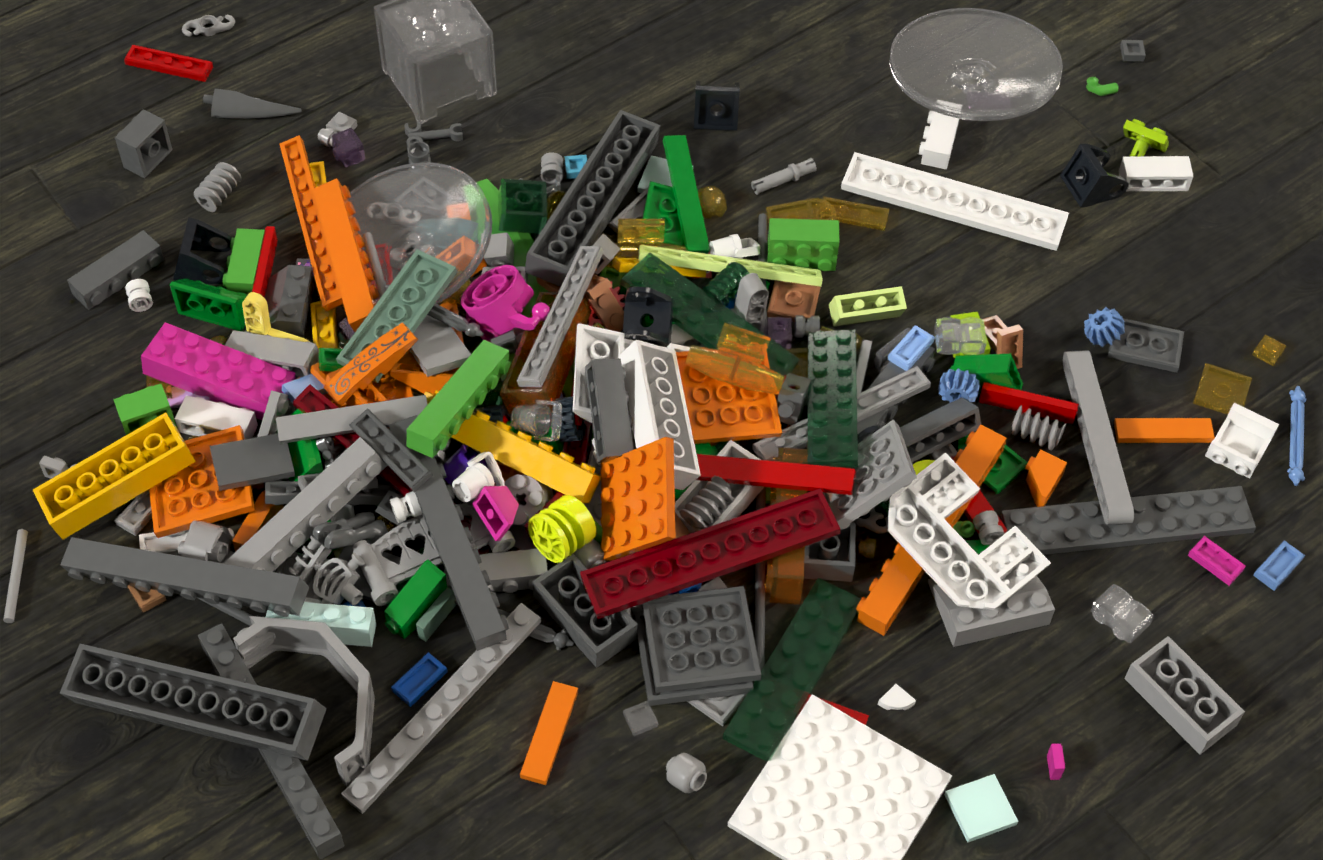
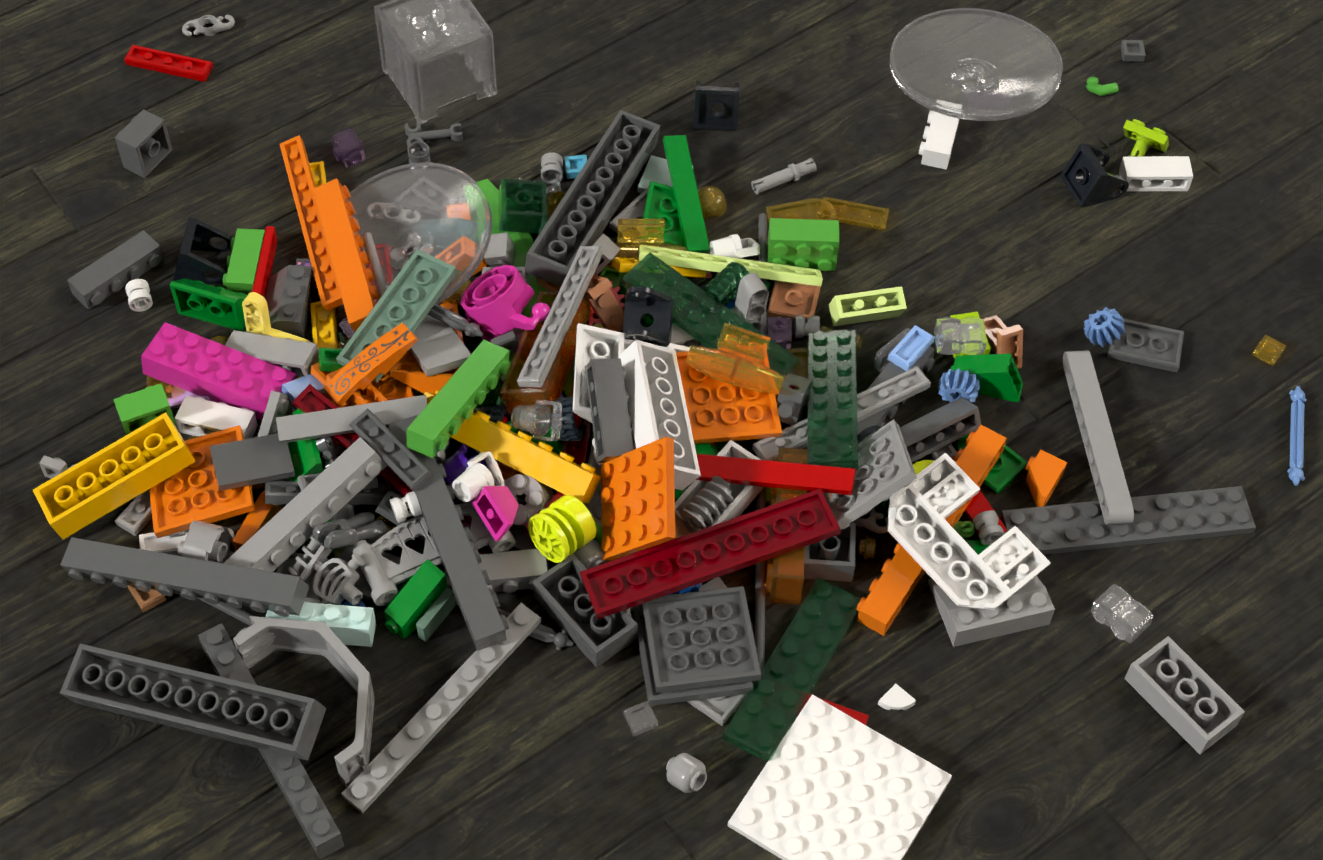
(15, 576): light grey bar -> none
(217, 186): light grey piece -> none
(240, 106): dark grey piece -> none
(337, 124): light grey plate -> none
(419, 679): blue tile -> none
(549, 733): orange tile -> none
(862, 364): light grey tile -> none
(955, 201): white plate -> none
(981, 808): light aqua tile -> none
(1013, 398): red tile -> none
(1037, 428): light grey piece -> none
(1055, 761): dark pink tile -> none
(1163, 430): orange tile -> none
(1216, 560): dark pink plate -> none
(1221, 389): clear yellow tile -> none
(1242, 440): white panel -> none
(1279, 565): medium blue tile -> none

